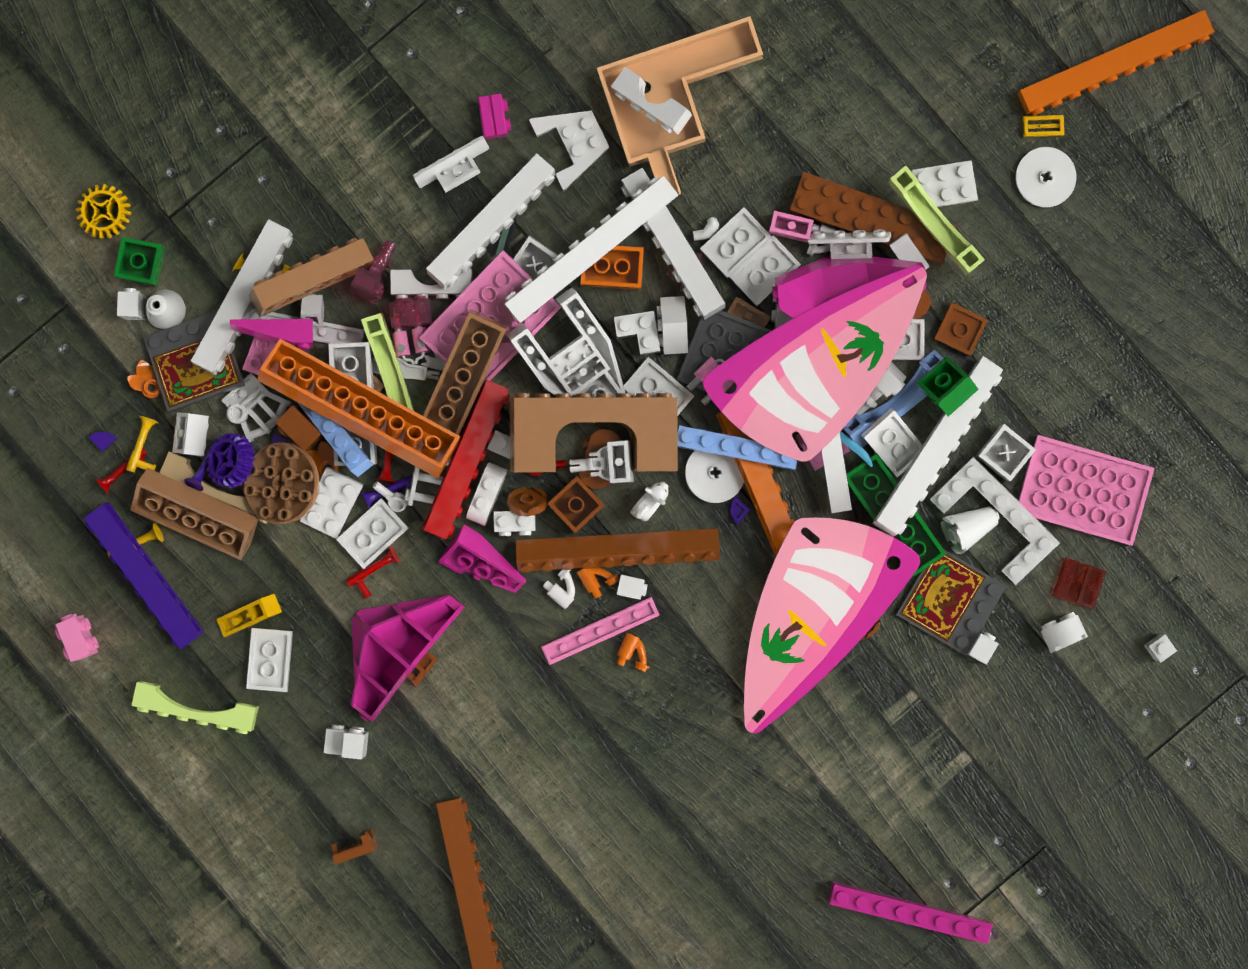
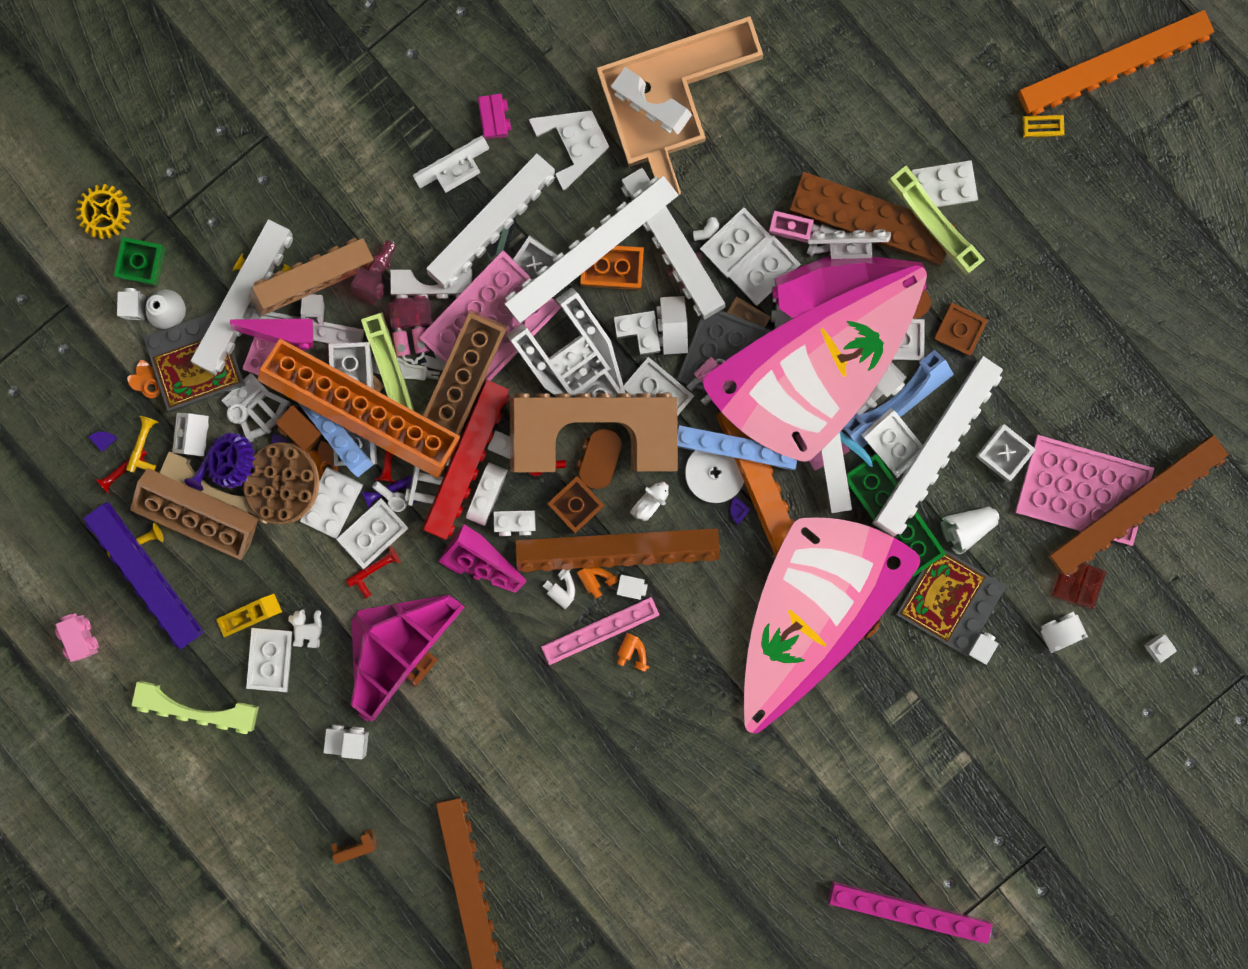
(306, 631): none -> white animal
(527, 501): dark orange tile -> none
(612, 462): white brick -> none
(906, 250): white tile -> none
(947, 386): green brick -> none
(976, 475): white plate -> none
(1031, 183): white piece -> none
(1137, 505): none -> dark orange brick

